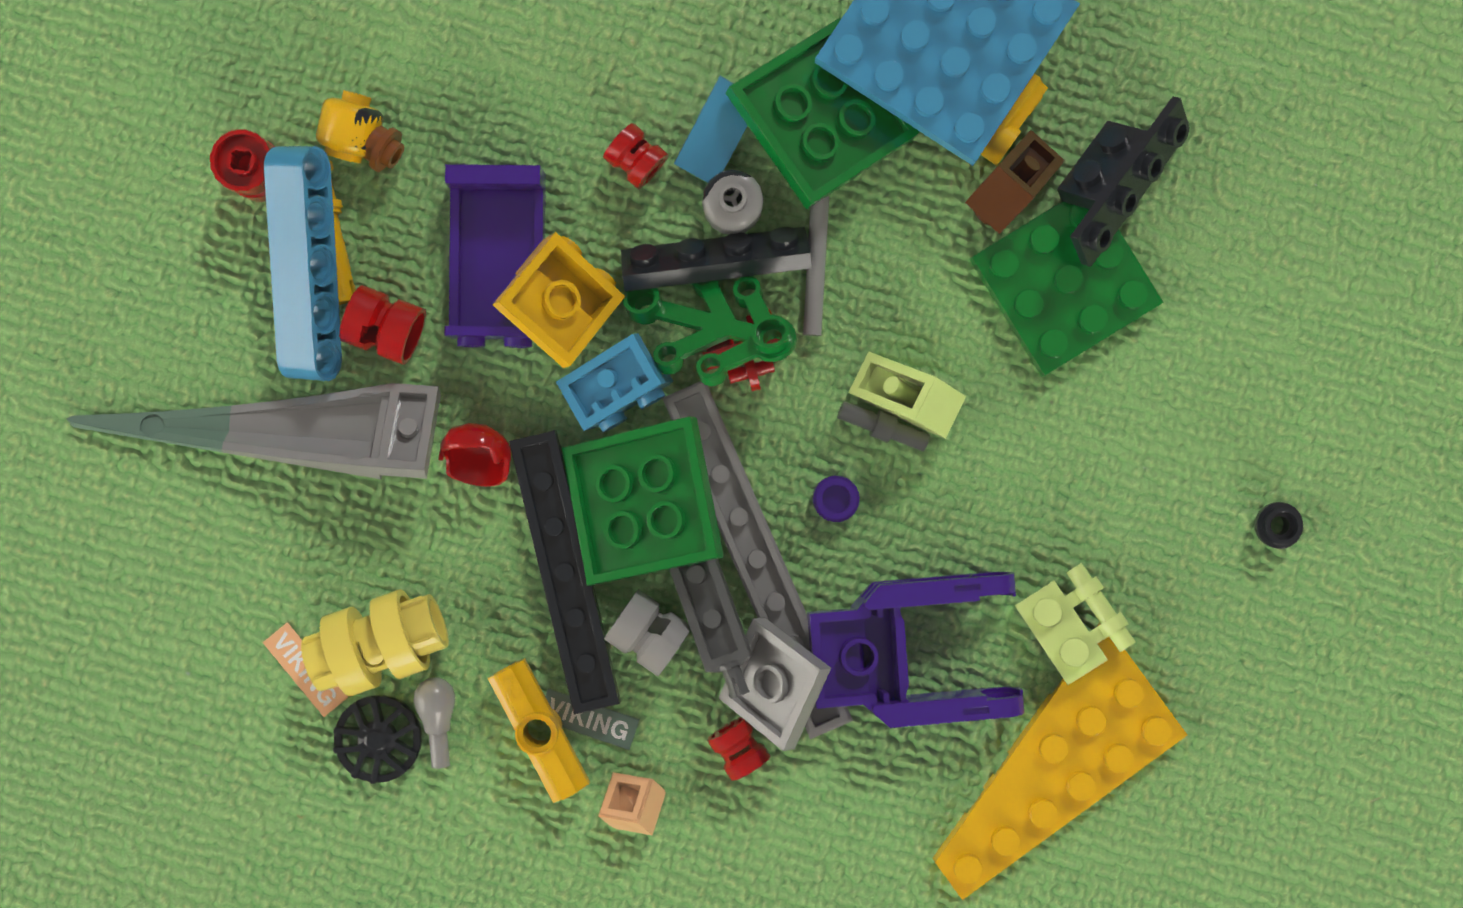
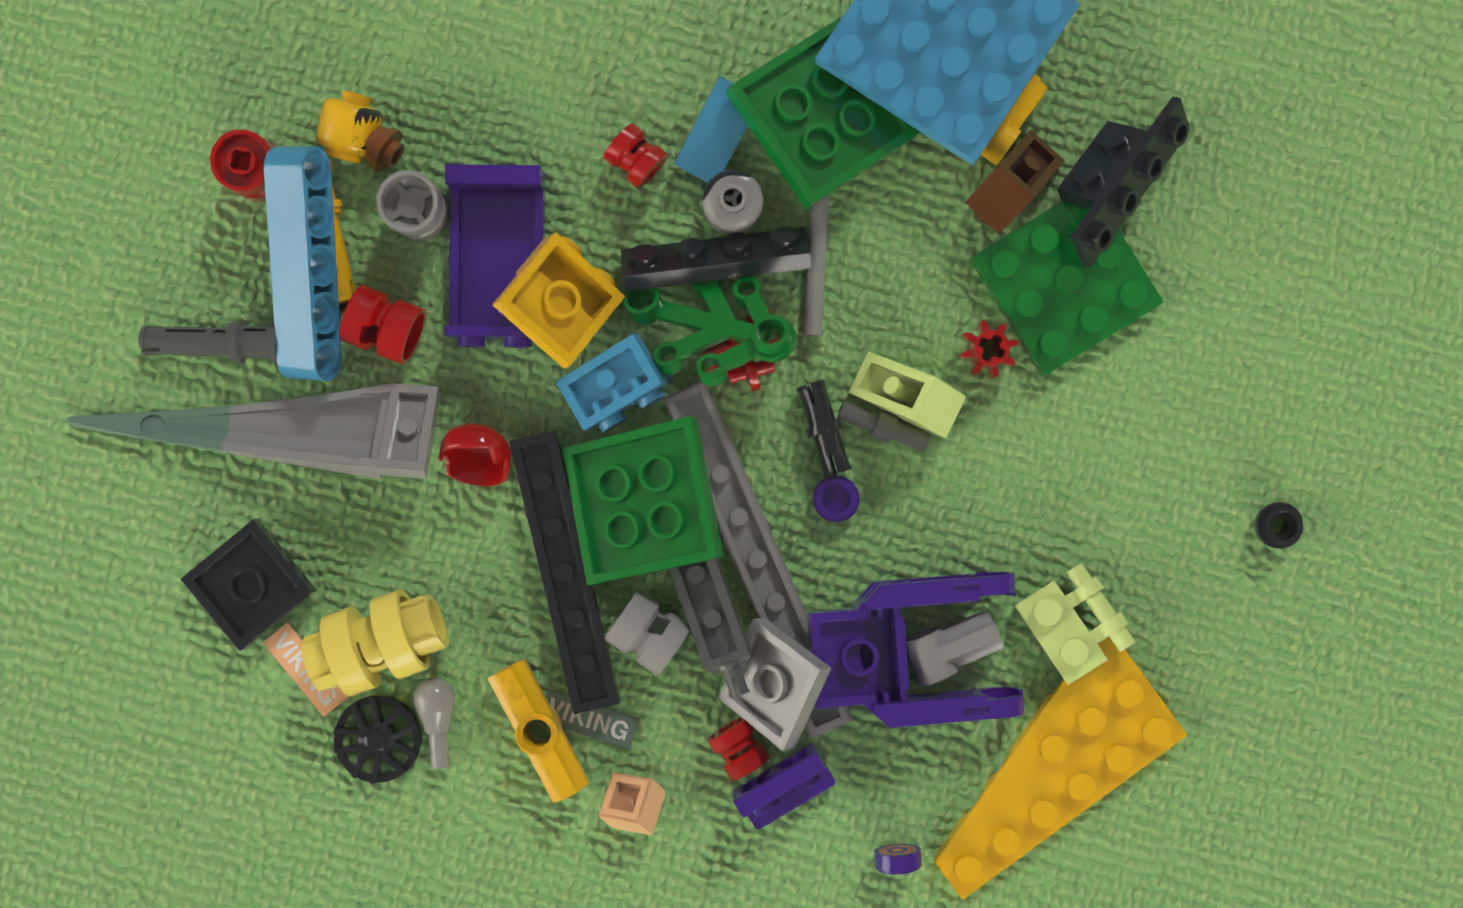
(234, 341): none -> dark grey pin
(248, 584): none -> black plate
(413, 205): none -> light grey wheel
(783, 787): none -> dark purple bracket
(823, 428): none -> black pin
(897, 859): none -> dark purple tile
(940, 651): none -> light grey piece
(1001, 347): none -> red gear

